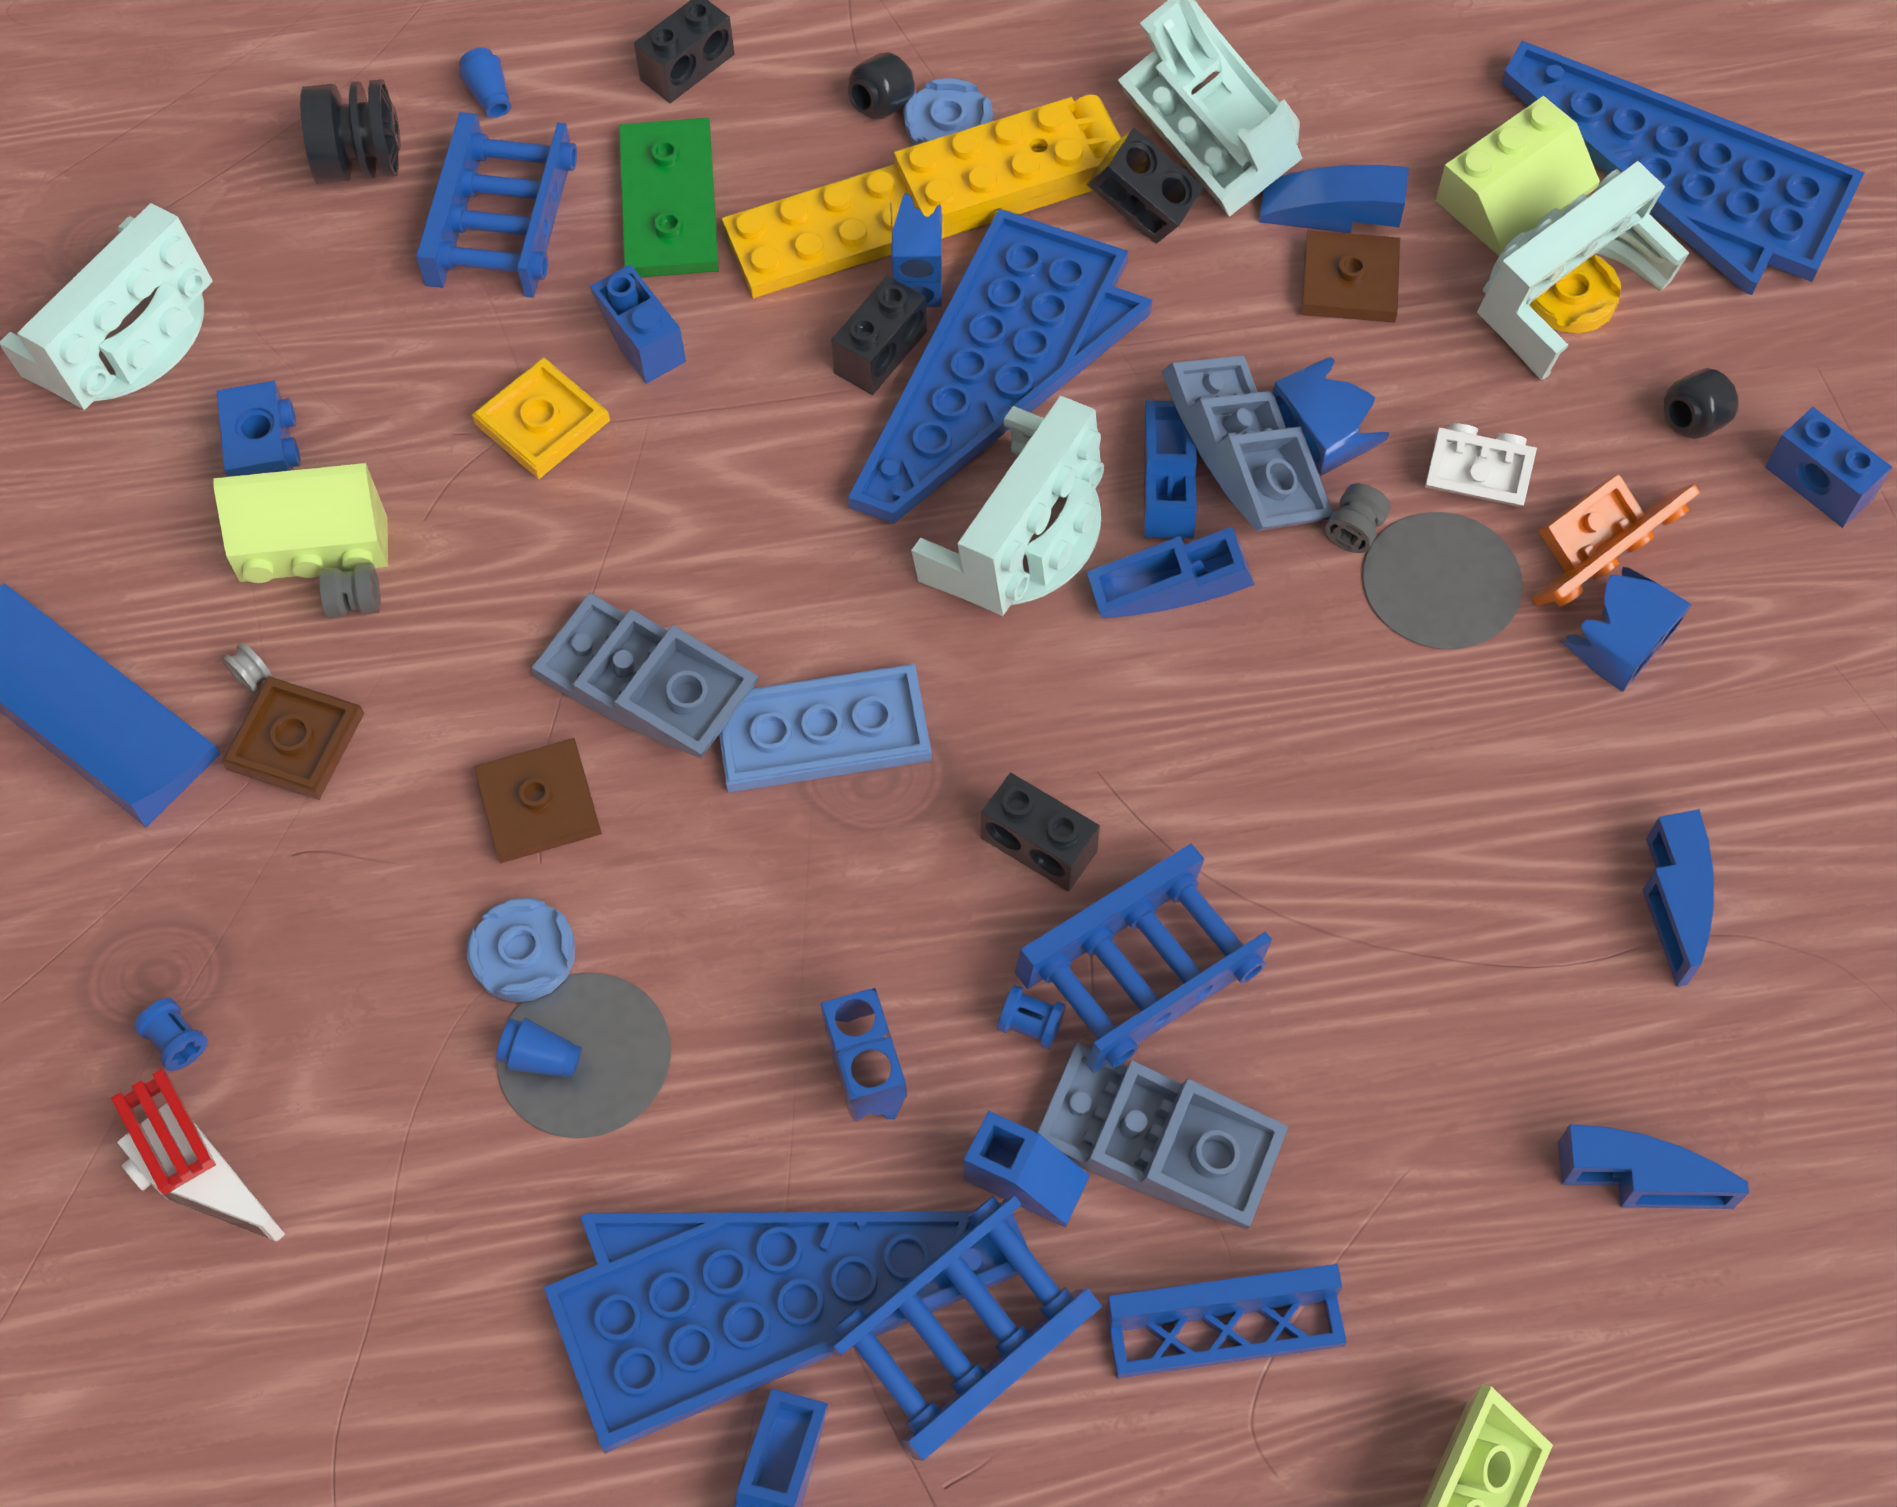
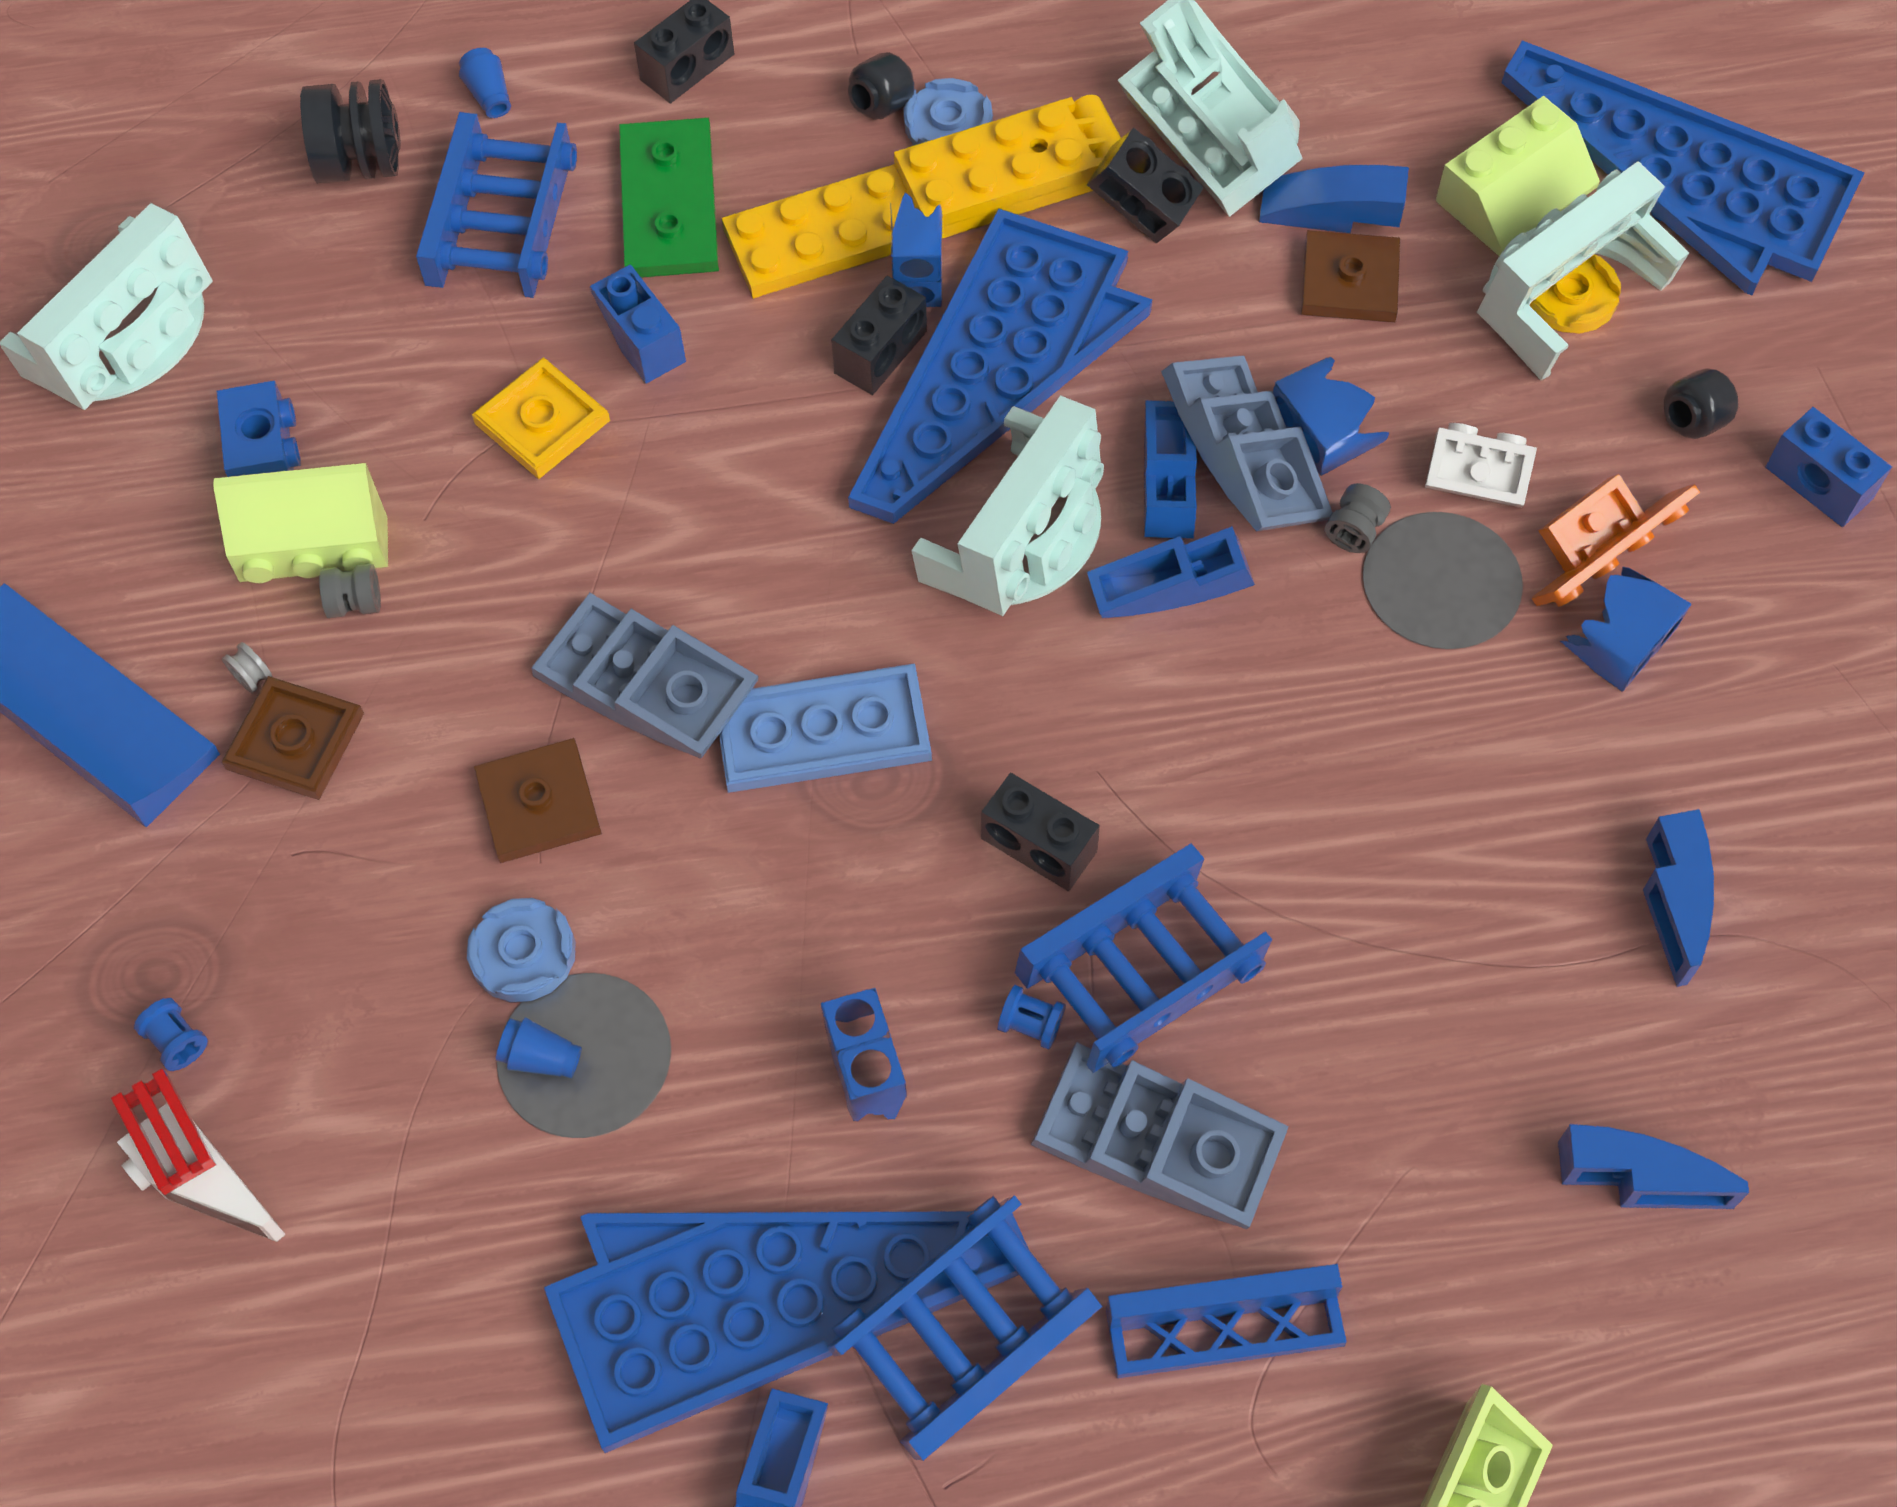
(1024, 1164): blue slope -> none

